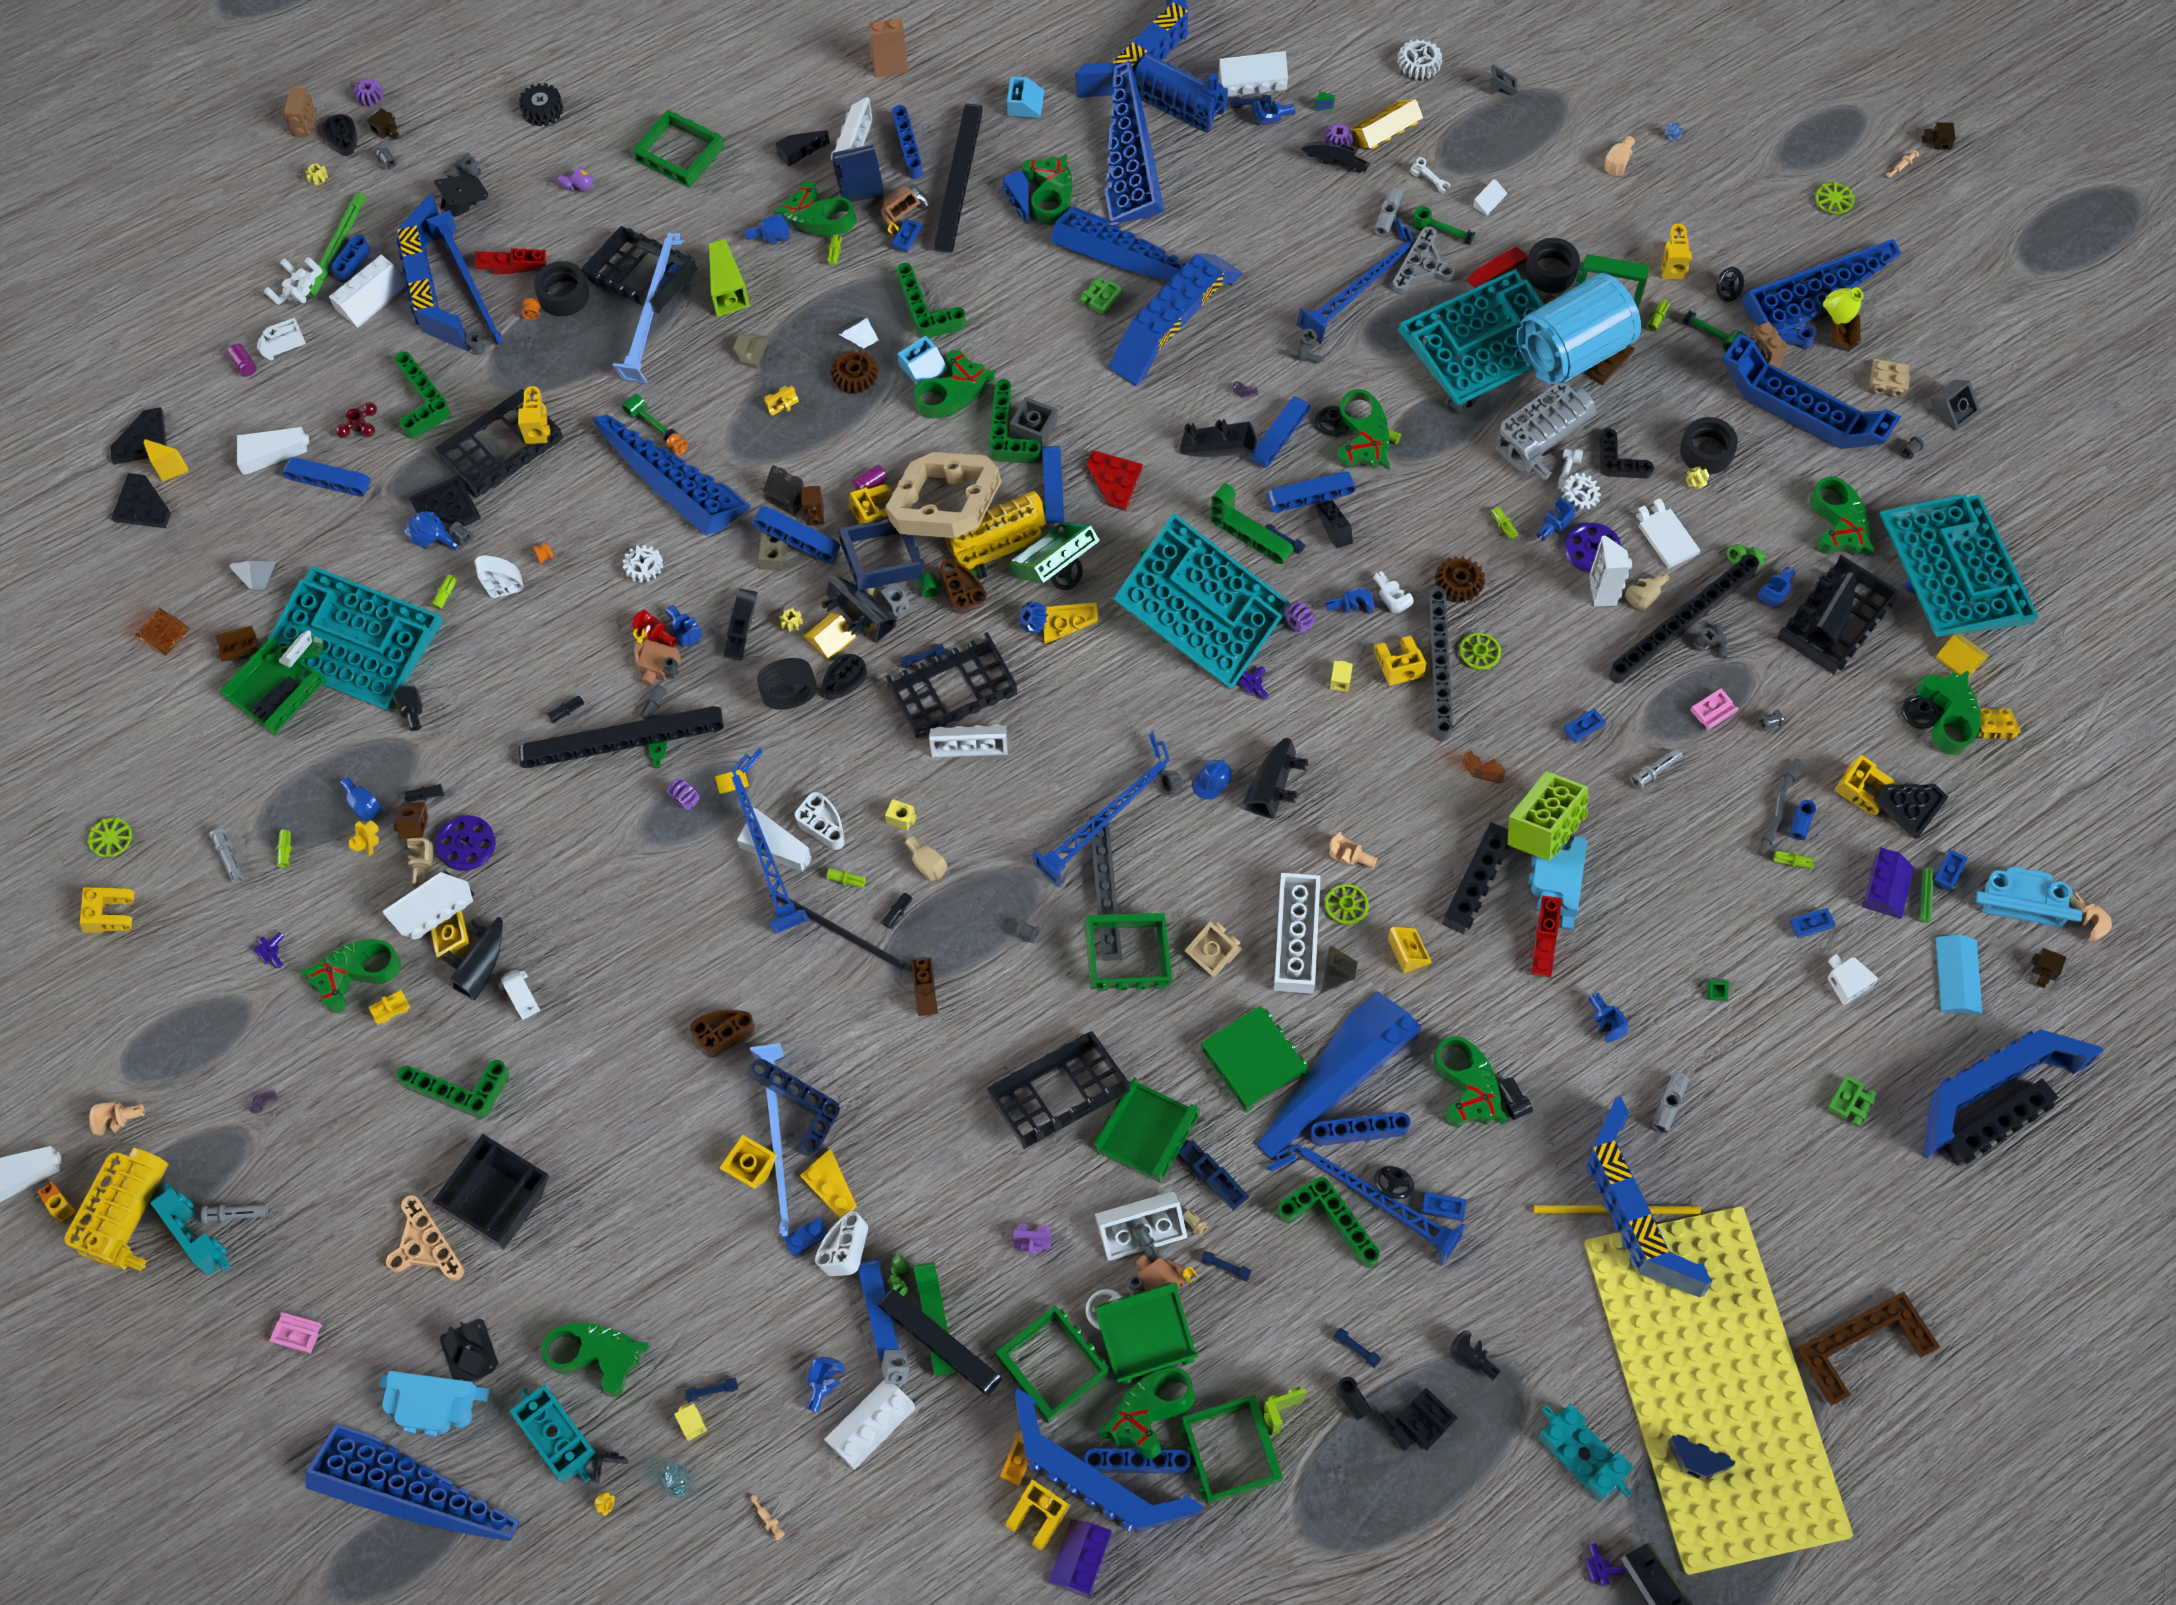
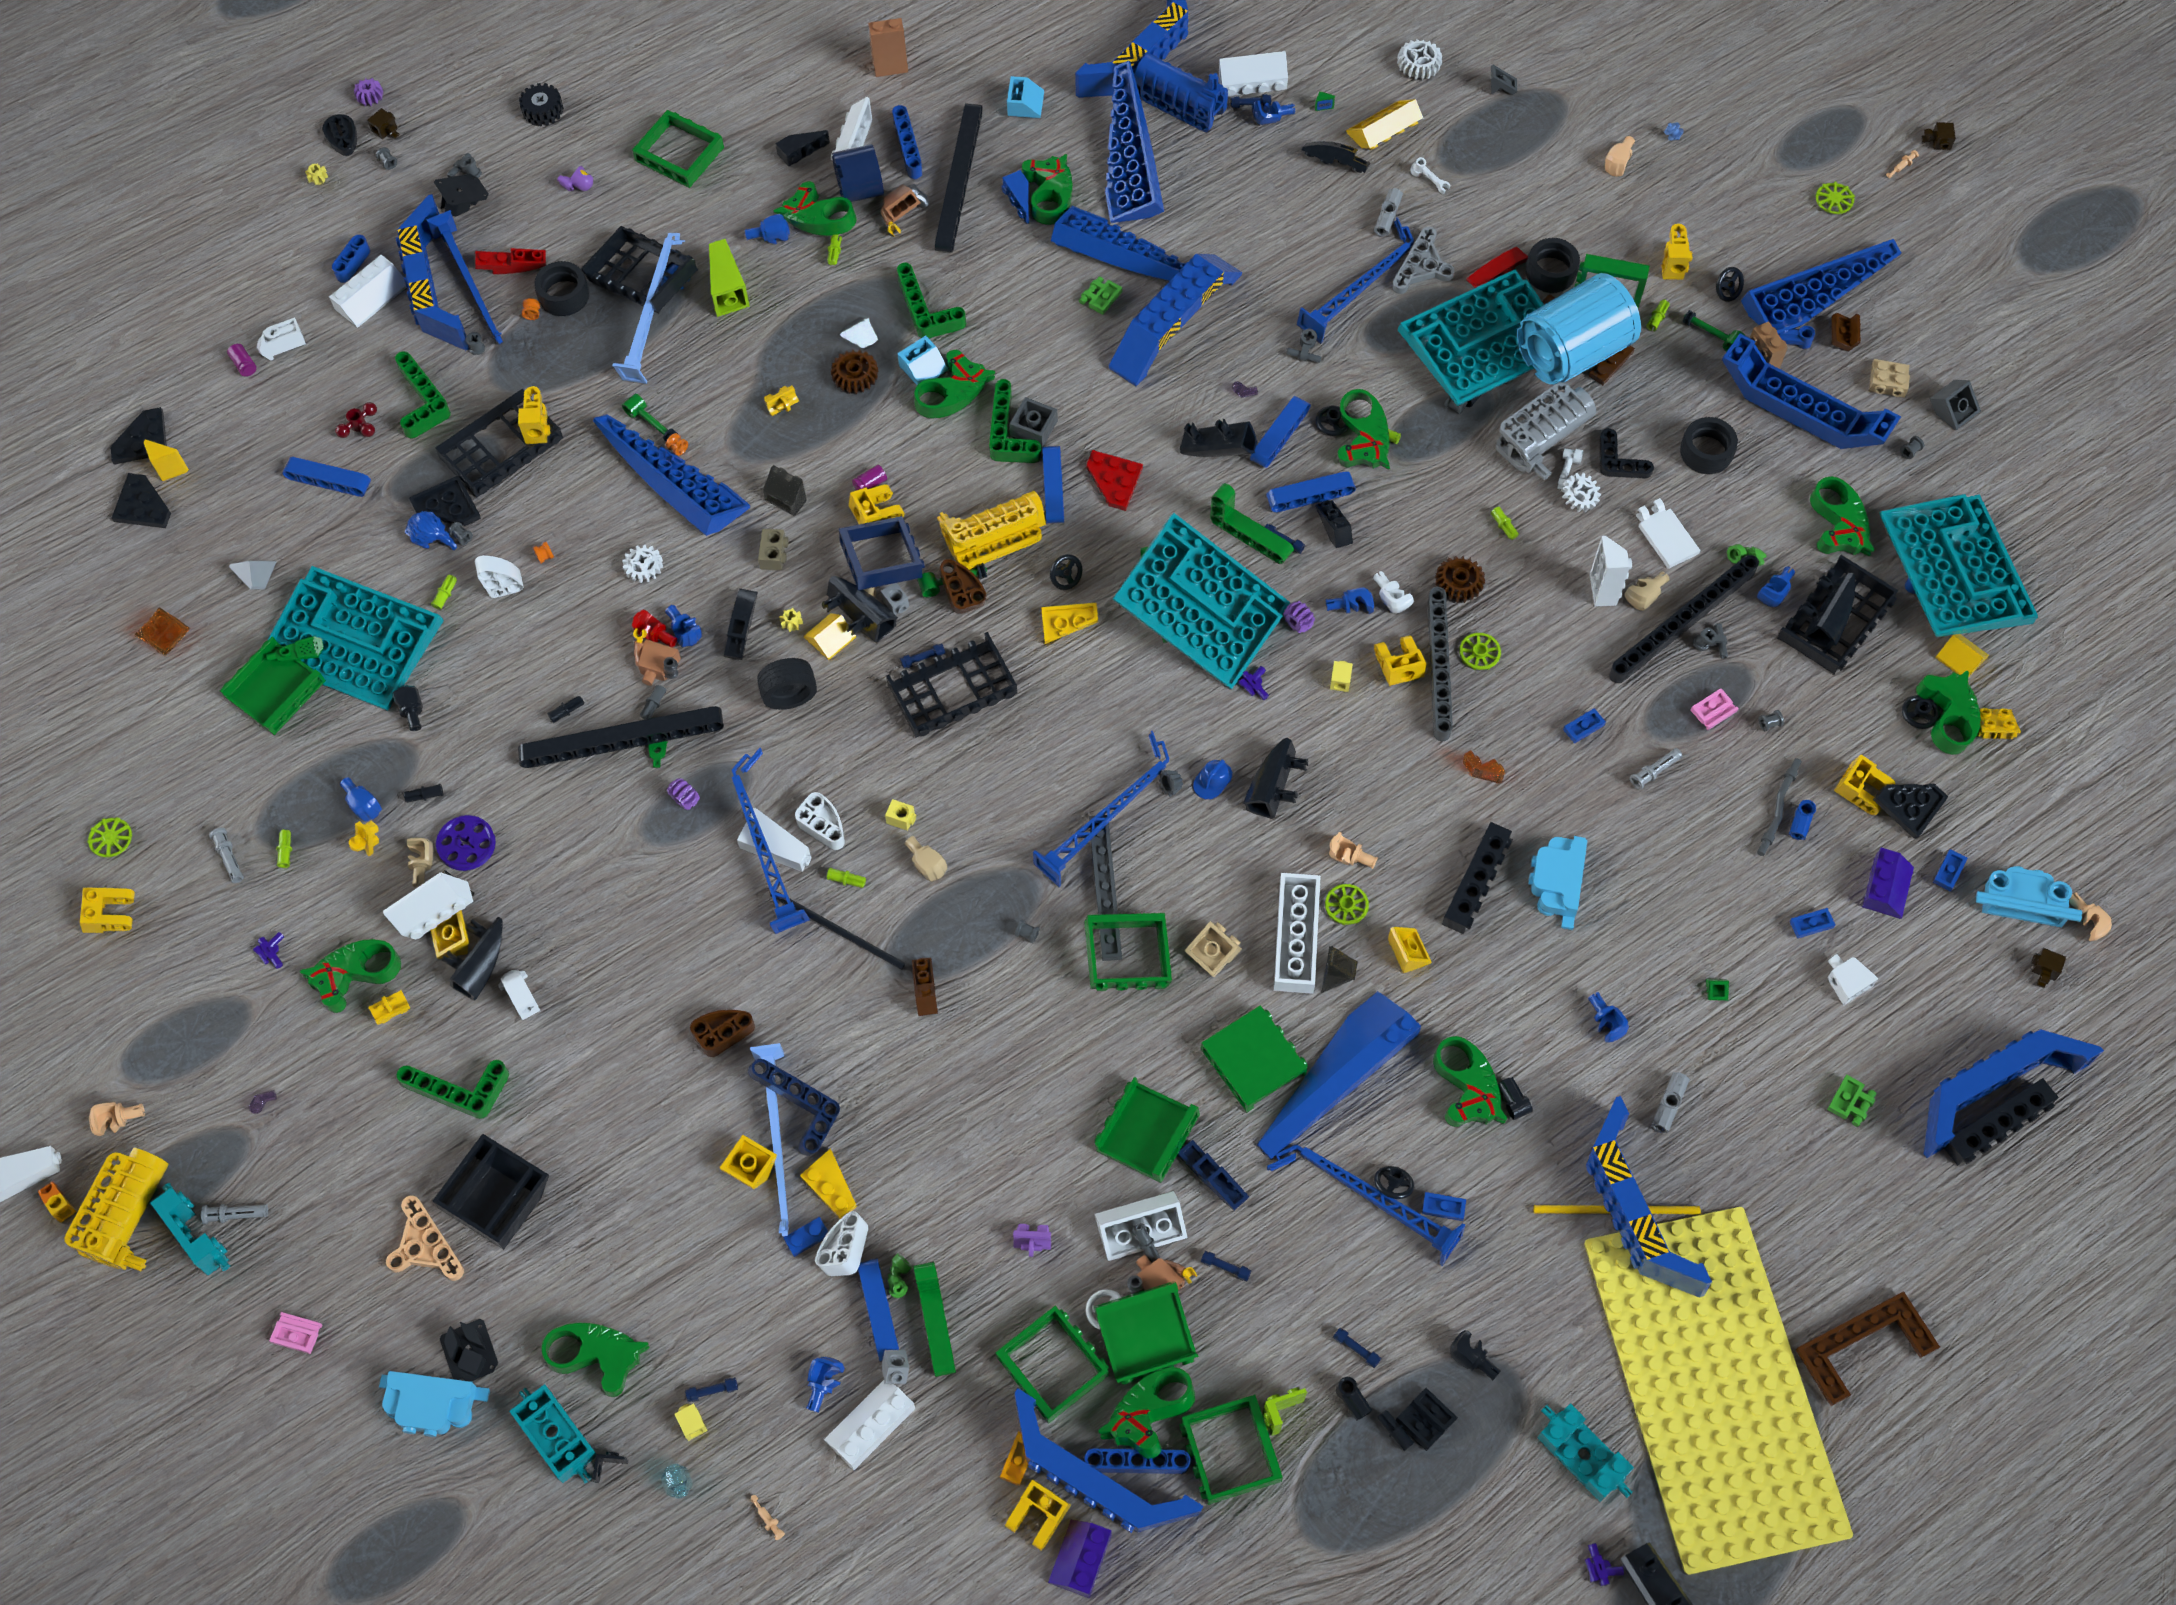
(237, 643): reddish brown bracket -> none
(269, 447): white slope -> none
(274, 699): black hinge -> none
(296, 649): white slope -> none
(298, 285): white plate -> none
(299, 112): medium nougat brick -> none
(337, 241): bright green piece -> none
(377, 1477): blue wedge -> none
(411, 820): reddish brown brick -> none
(604, 1503): yellow plate -> none
(725, 782): yellow sticker -> none
(750, 349): dark tan slope -> none
(796, 534): blue beam -> none
(813, 505): reddish brown brick -> none
(837, 669): black piece -> none
(896, 910): black axle -> none
(906, 235): blue plate -> none
(940, 1342): black beam -> none
(955, 469): tan panel -> none
(968, 741): white slope -> none
(1033, 617): blue gear -> none
(1042, 1067): black window -> none
(1053, 552): green window -> none
(1195, 1222): tan pin -> none
(1334, 1215): green beam -> none
(1339, 133): medium lavender gear -> none
(1366, 1122): blue beam -> none
(1423, 219): green piece -> none
(1489, 197): white slope -> none
(1546, 936): red slope -> none
(1548, 816): lime brick -> none
(1556, 524): blue piece -> none
(1587, 541): dark purple wedge -> none
(1697, 477): light yellow gear -> none
(1698, 1459): dark blue slope -> none
(1793, 859): lime axle -> none
(1843, 304): neon yellow piece -> none
(1926, 895): bright green axle -> none
(1958, 974): medium azure slope -> none

